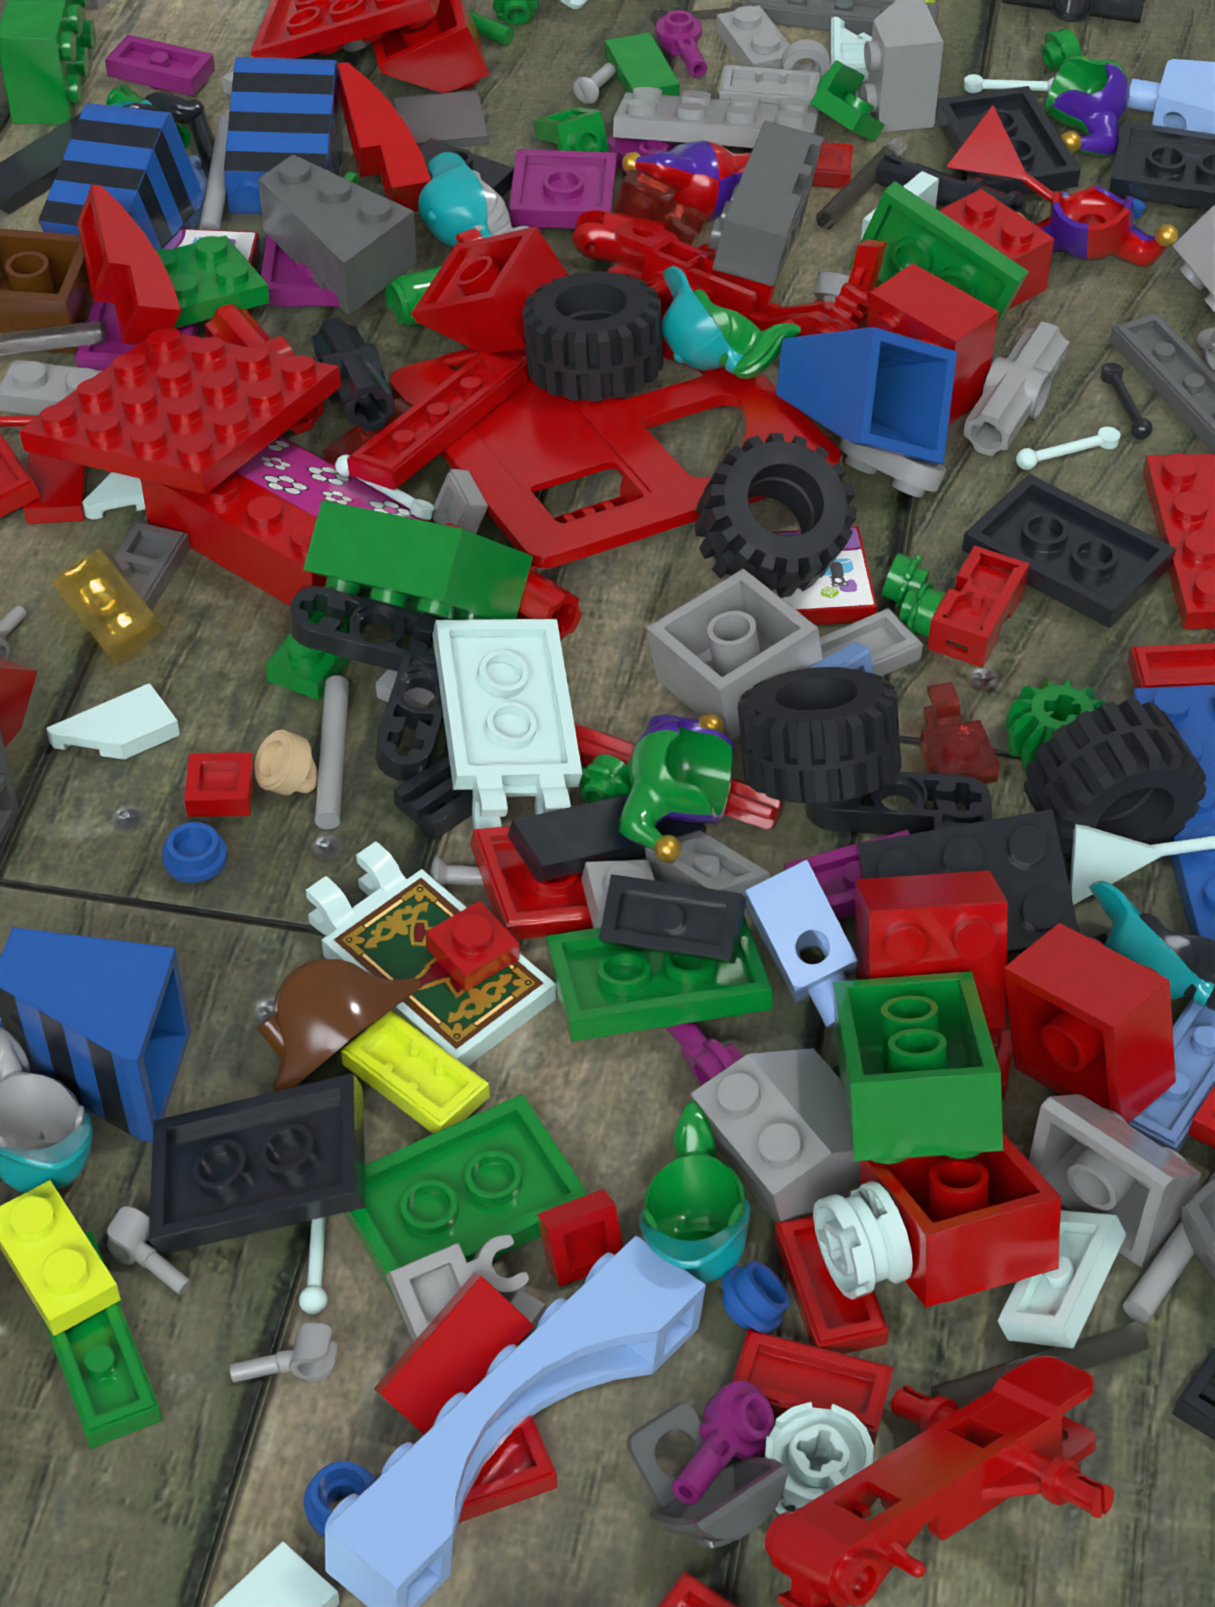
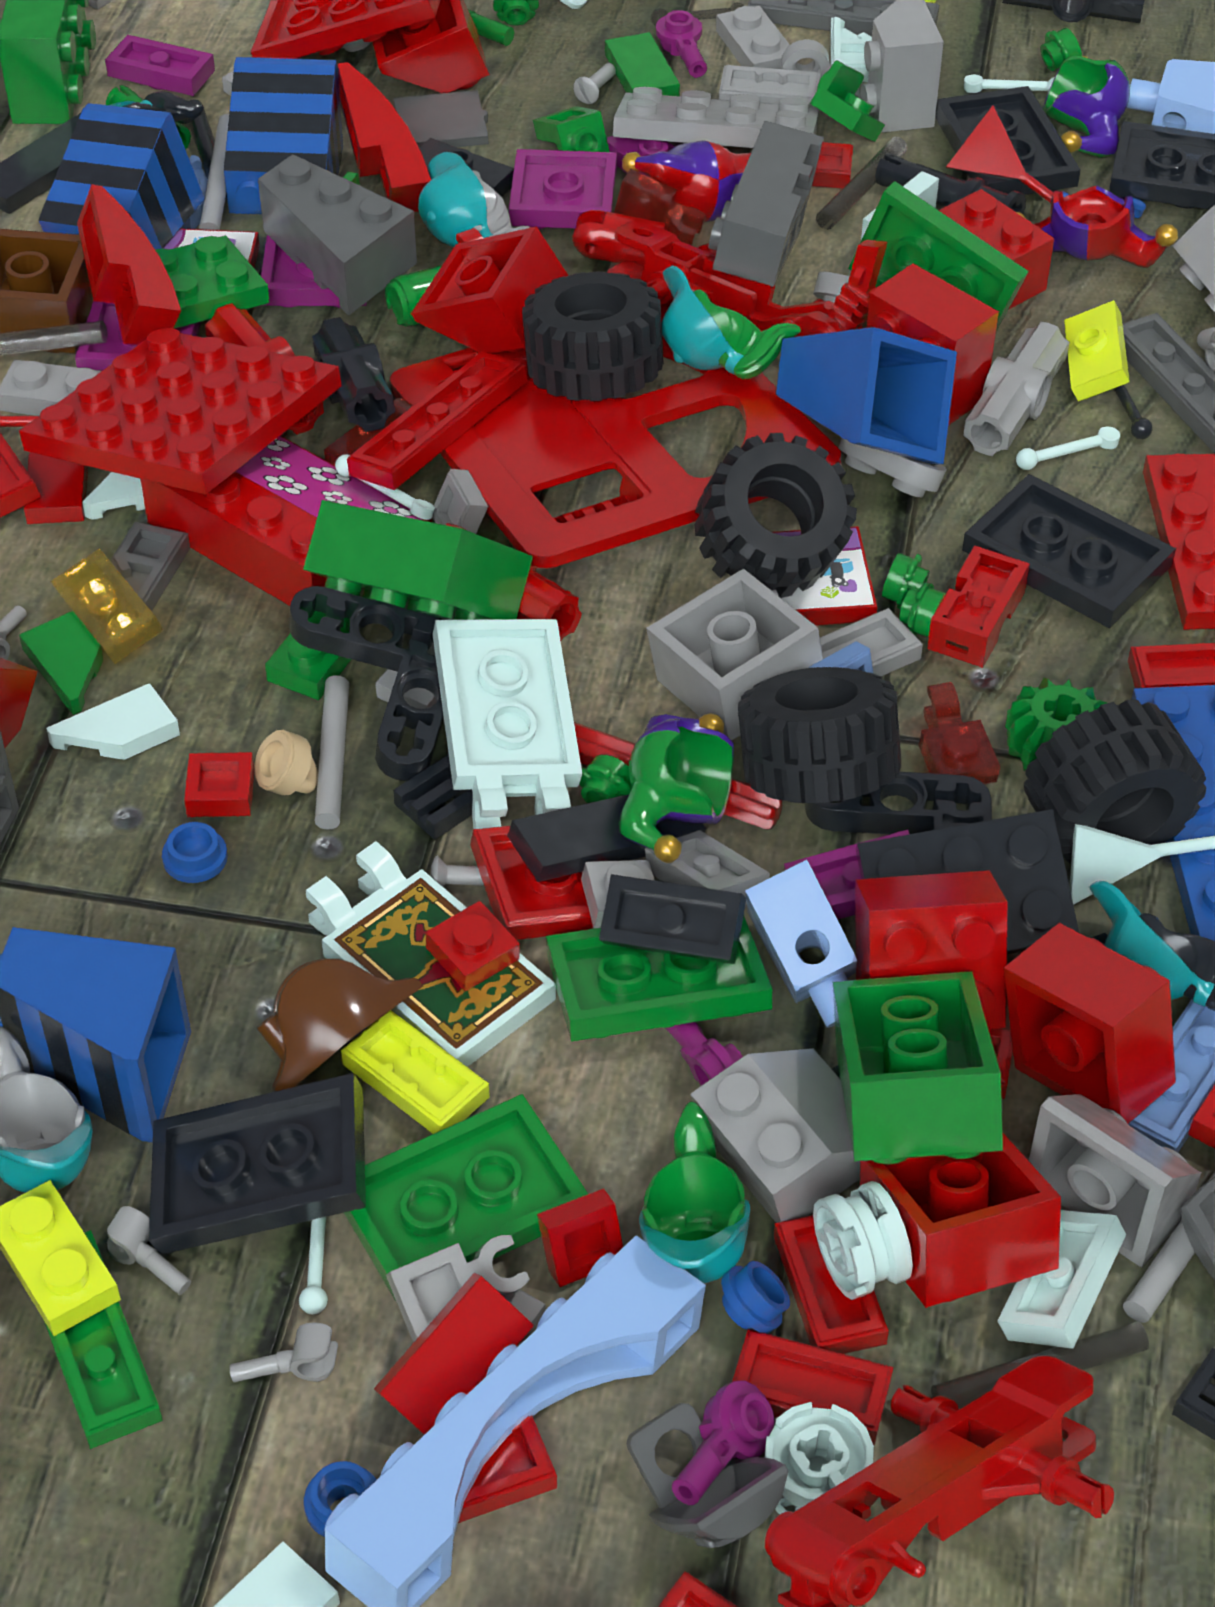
(65, 657): none -> green tile
(1096, 351): none -> neon yellow plate

